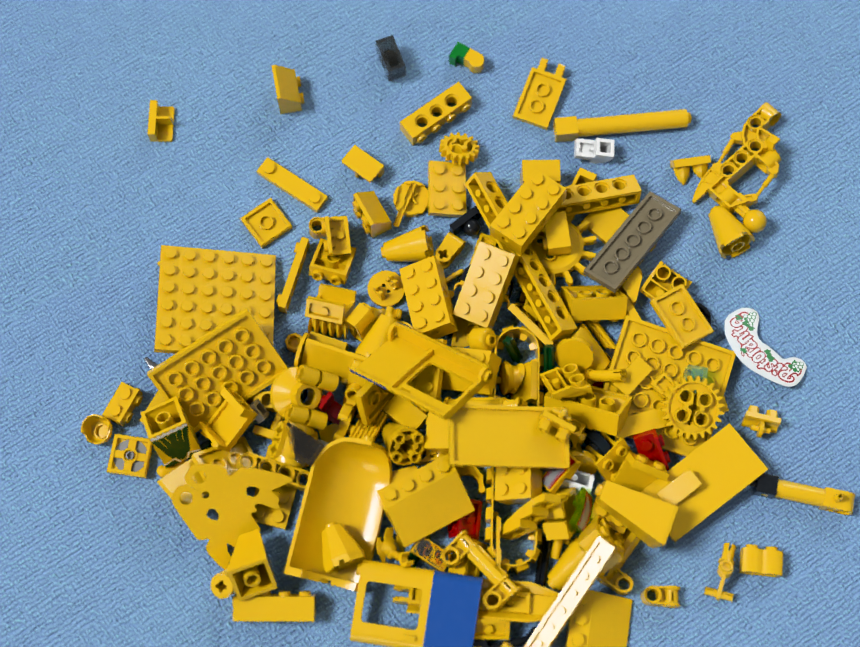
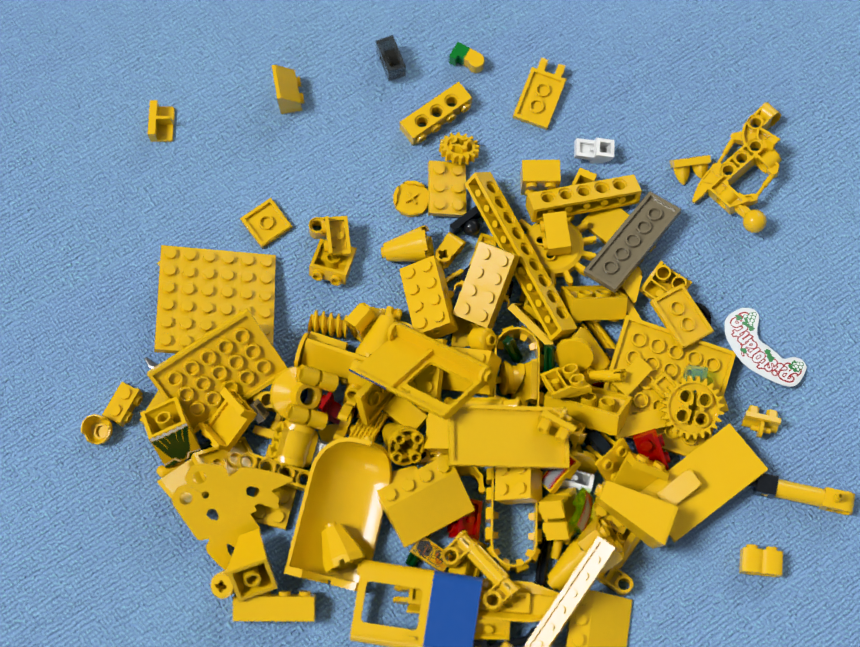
(130, 456): yellow piece -> none
(292, 185): yellow plate -> none
(292, 342): yellow tile -> none
(301, 250): yellow plate -> none
(303, 445): clear smoke slope -> none
(331, 304): yellow panel -> none
(363, 164): yellow panel -> none
(371, 212): yellow slope -> none
(379, 294): yellow plate -> none
(392, 549): yellow piece -> none
(404, 205): yellow piece -> none
(498, 550): yellow piece -> none
(525, 518): yellow slope -> none
(528, 211): yellow brick -> none
(571, 128): yellow brick -> none
(665, 596): yellow piece -> none
(724, 570): yellow pin -> none
(729, 233): yellow cone -> none

